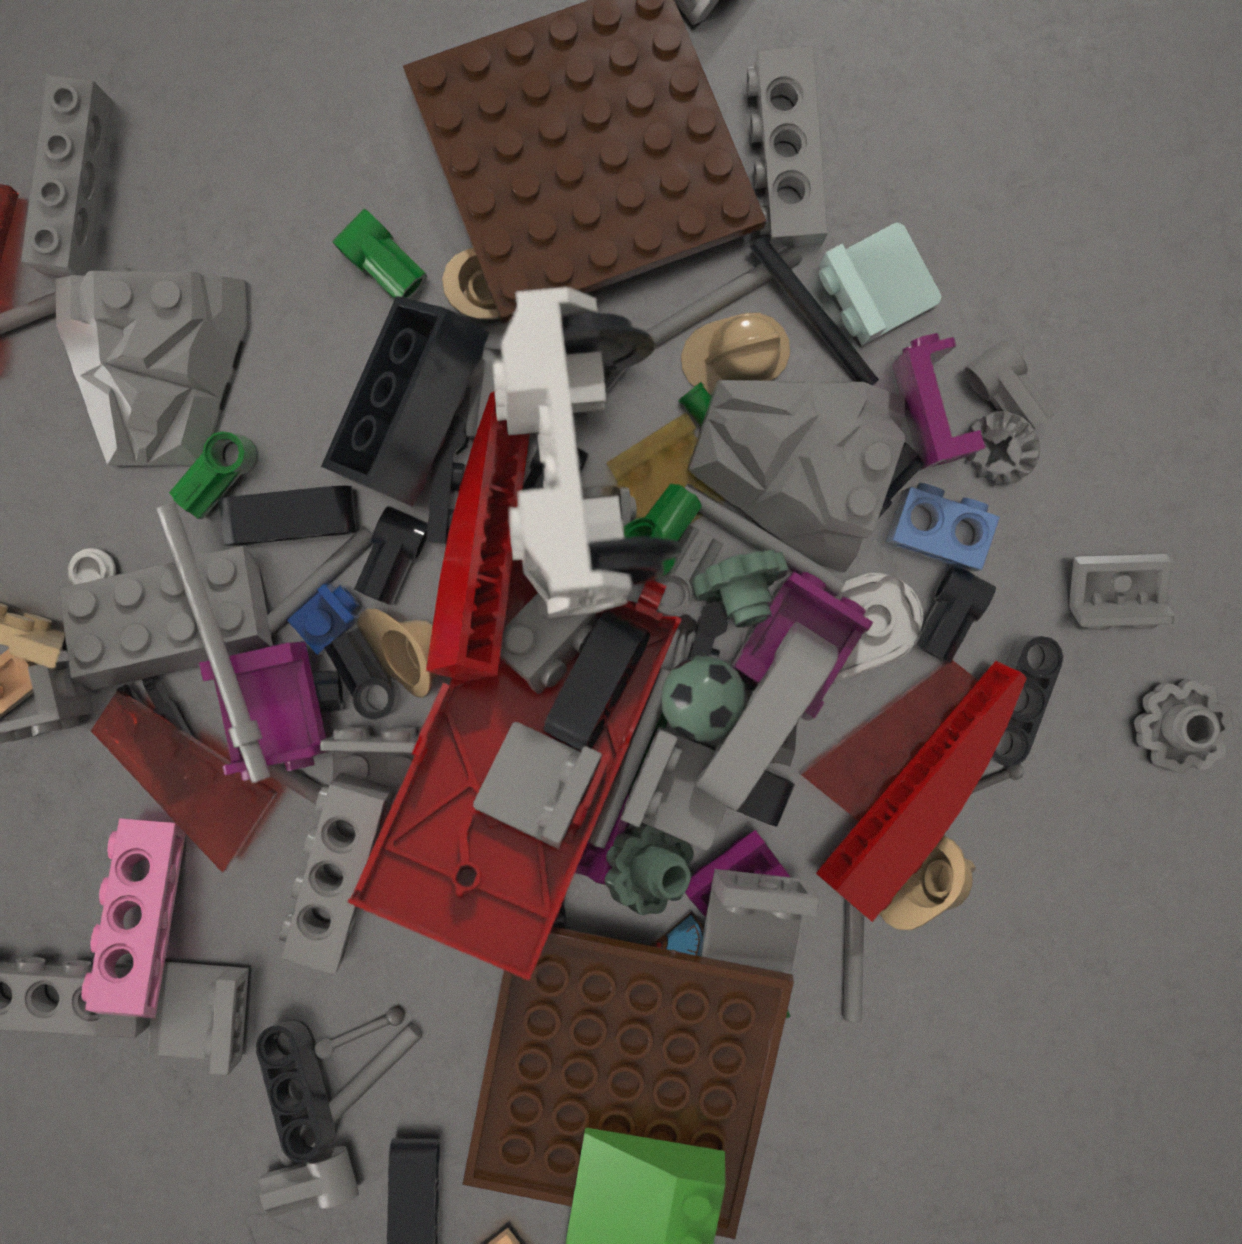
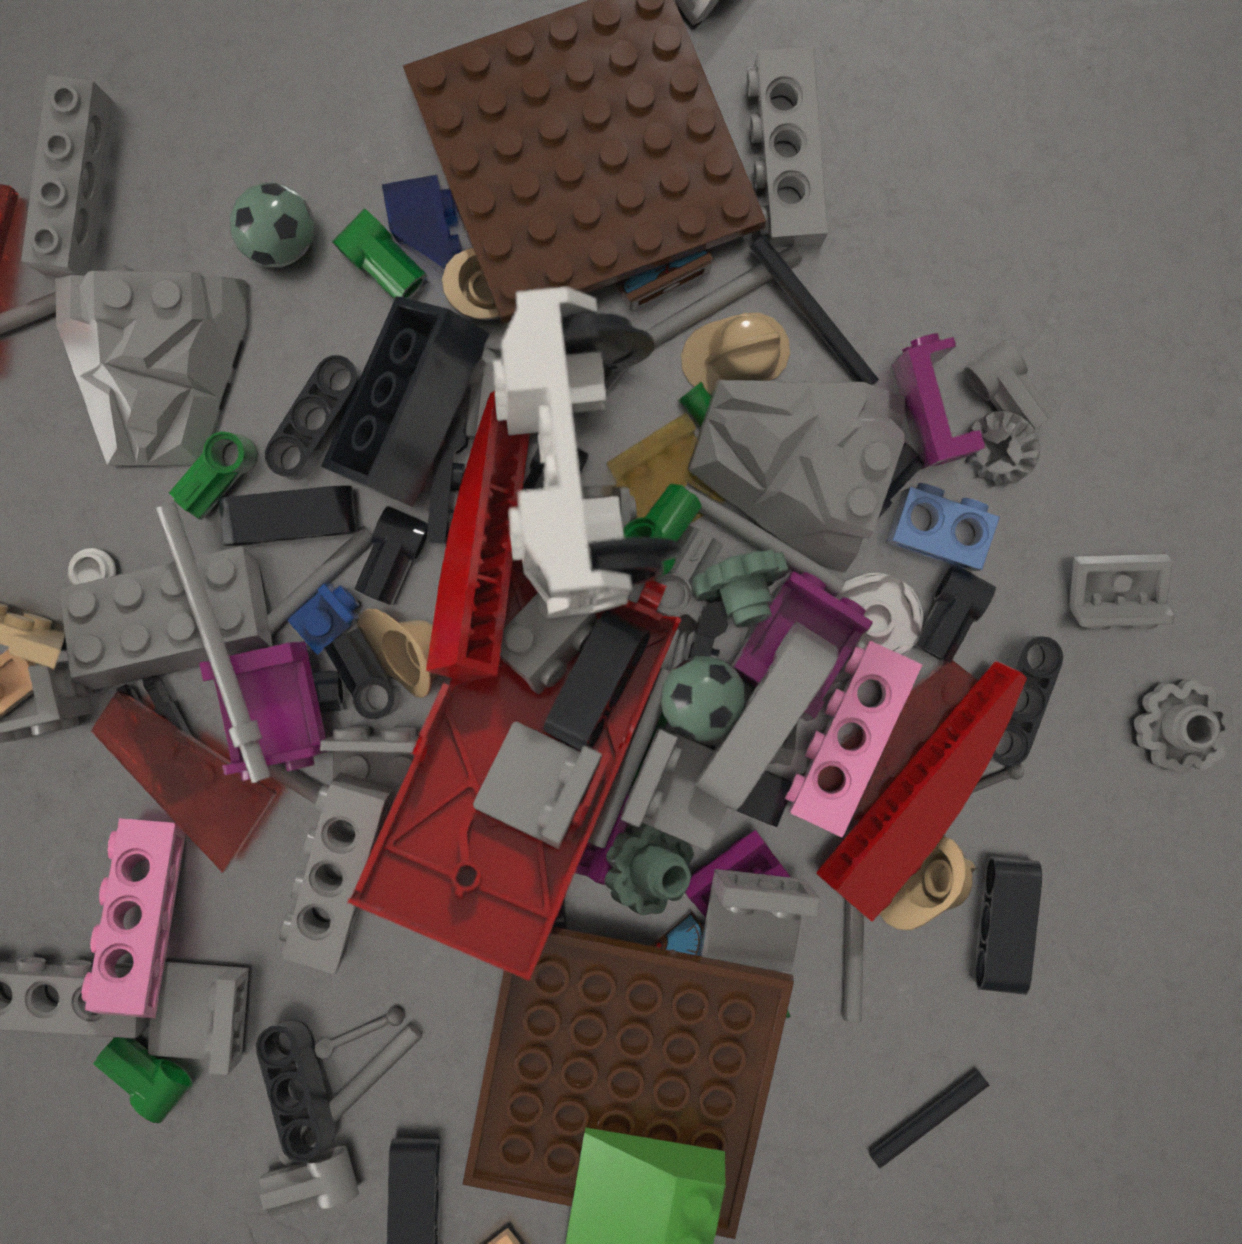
(152, 1083): none -> green piece
(272, 224): none -> sand green piece
(293, 429): none -> black beam
(419, 219): none -> clear blue slope
(661, 280): none -> reddish brown slope
(835, 808): none -> bright pink brick
(879, 282): light aqua bracket -> none
(929, 1119): none -> black bar
(1008, 925): none -> black beam

